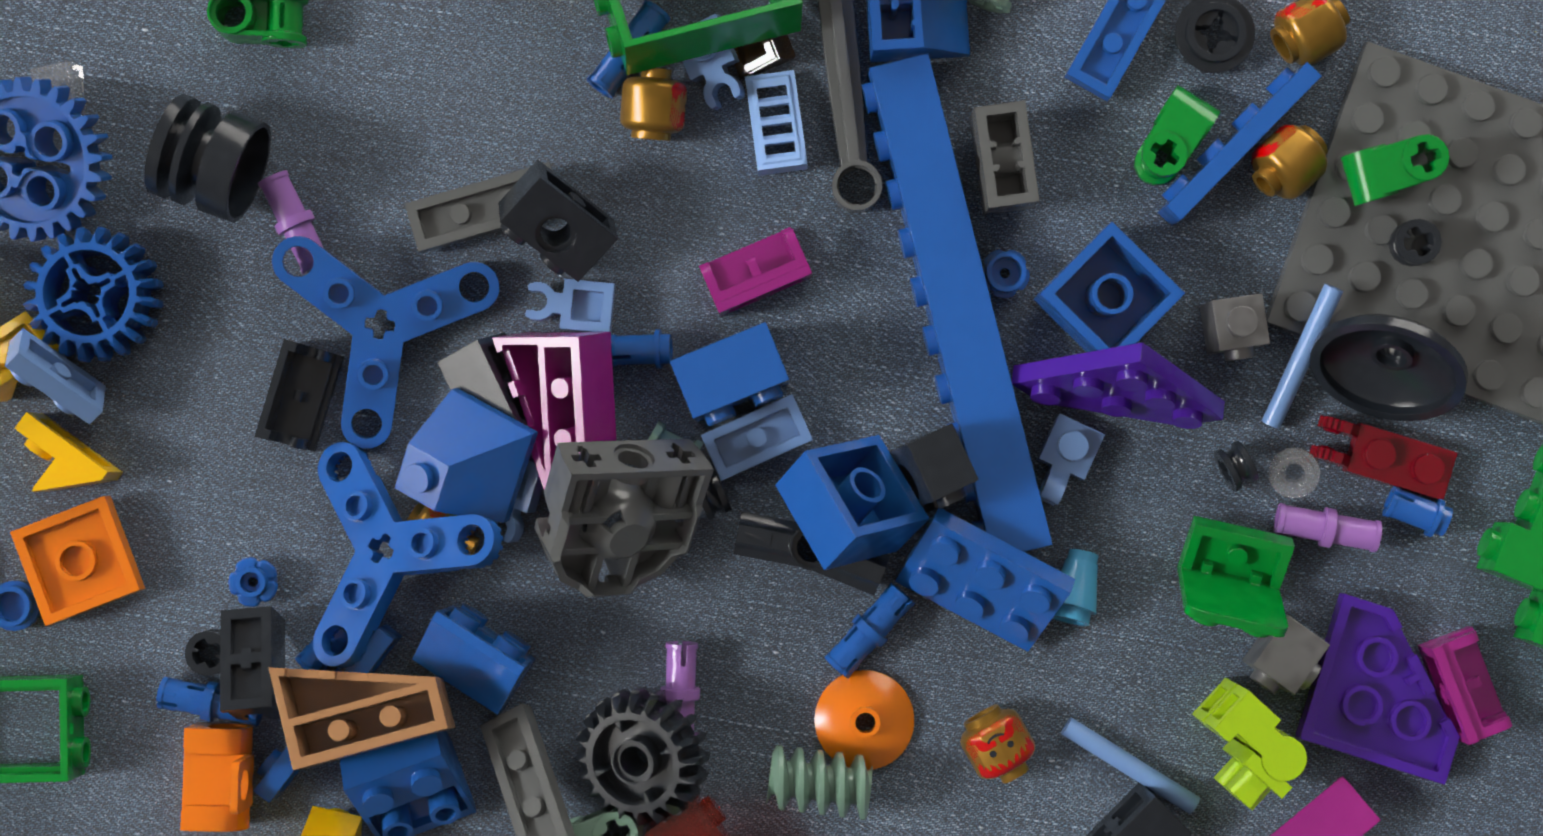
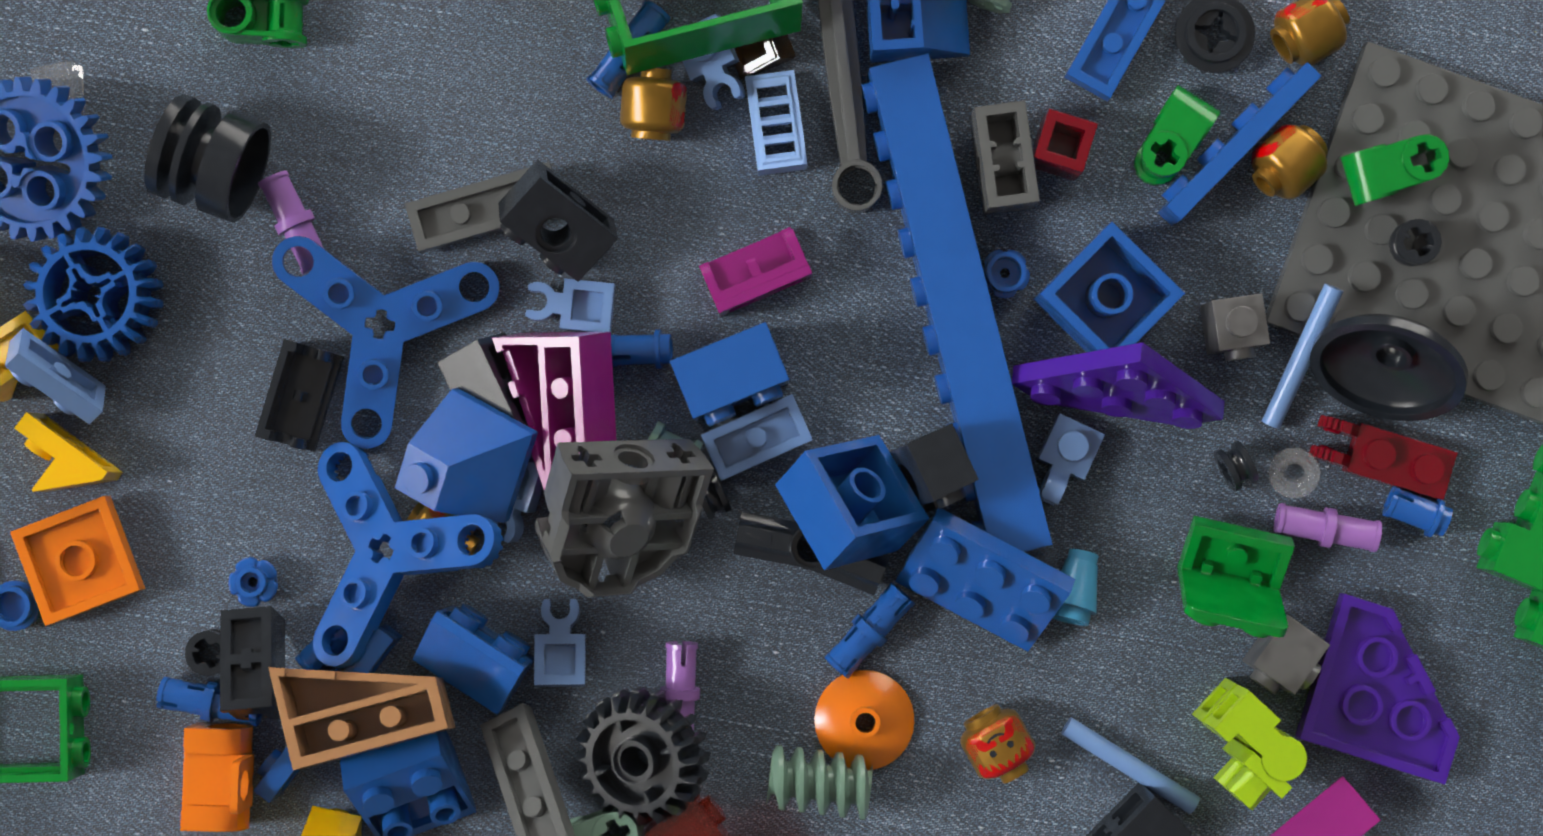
(560, 655): none -> medium blue plate
(1063, 144): none -> dark red brick
(1464, 685): magenta hinge -> none

